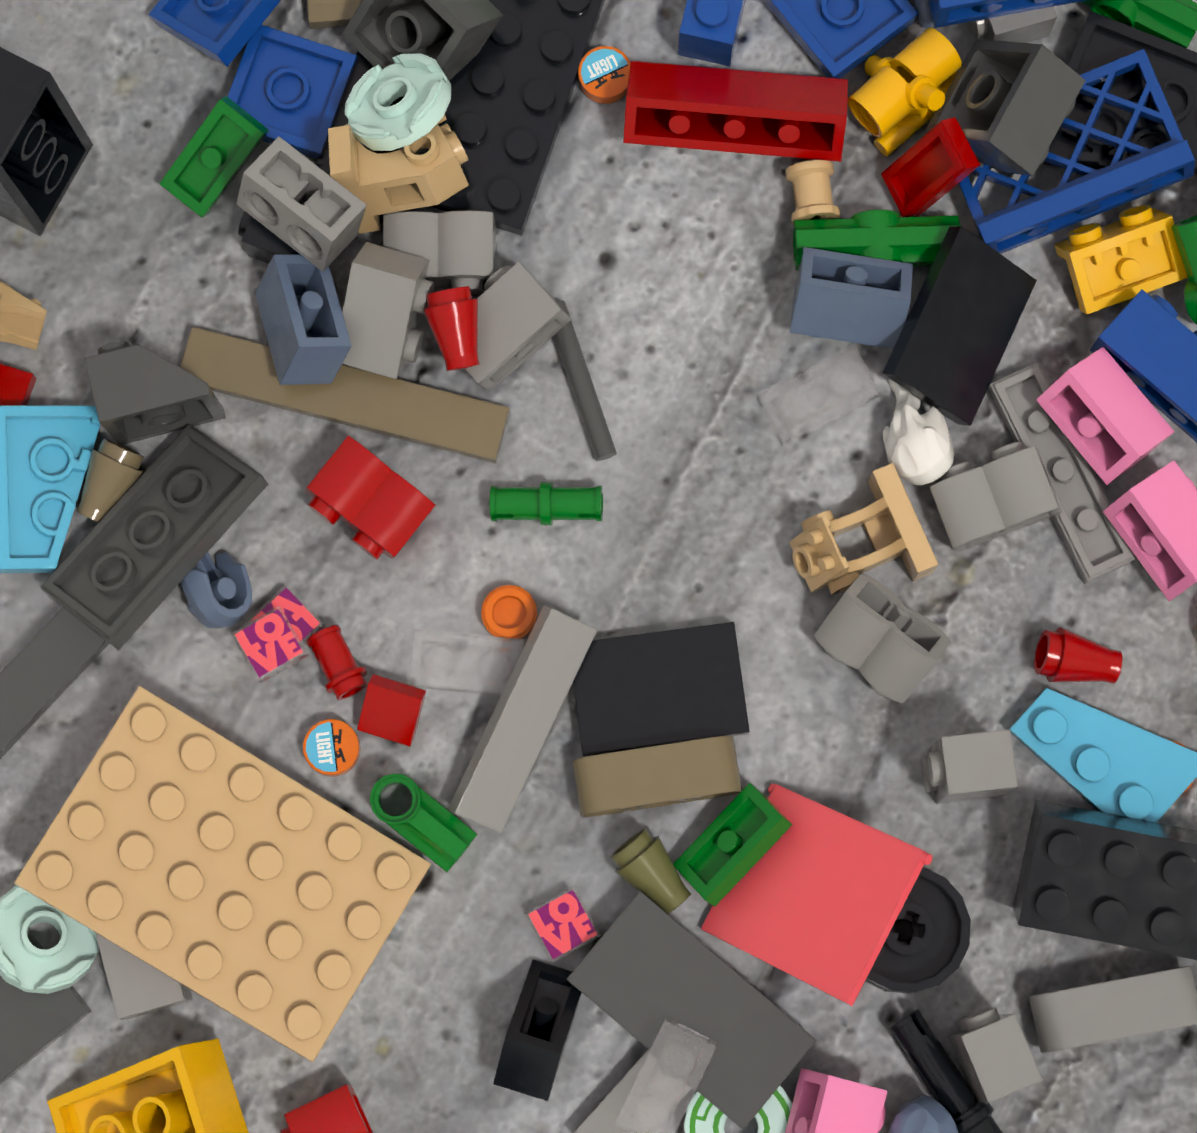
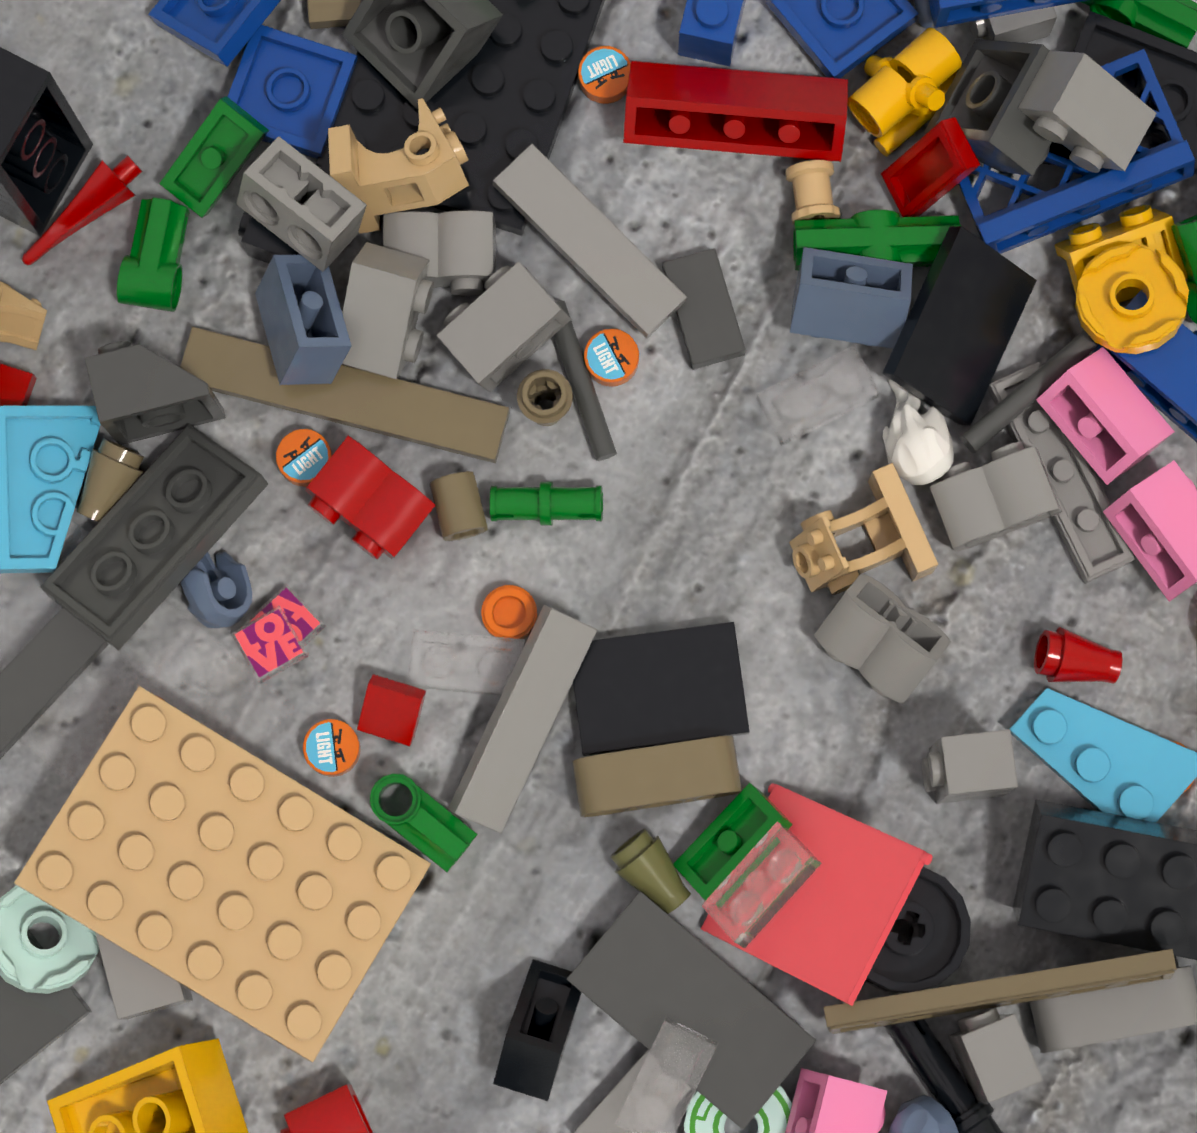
(100, 194): none -> red piece
(152, 271): none -> green piece
(302, 456): none -> tile
(337, 663): red pin -> none
(395, 126): light aqua tile -> none
(455, 326): red cone -> none
(458, 506): none -> dark tan piece
(540, 386): none -> dark tan cone
(563, 924): tile -> none
(589, 241): none -> light grey tile
(611, 357): none -> tile
(708, 313): none -> dark grey tile
(761, 884): none -> clear plate
(1000, 991): none -> dark tan tile
(1027, 392): none -> dark grey bar
(1086, 111): none -> light grey brick
(1127, 329): none -> yellow tile

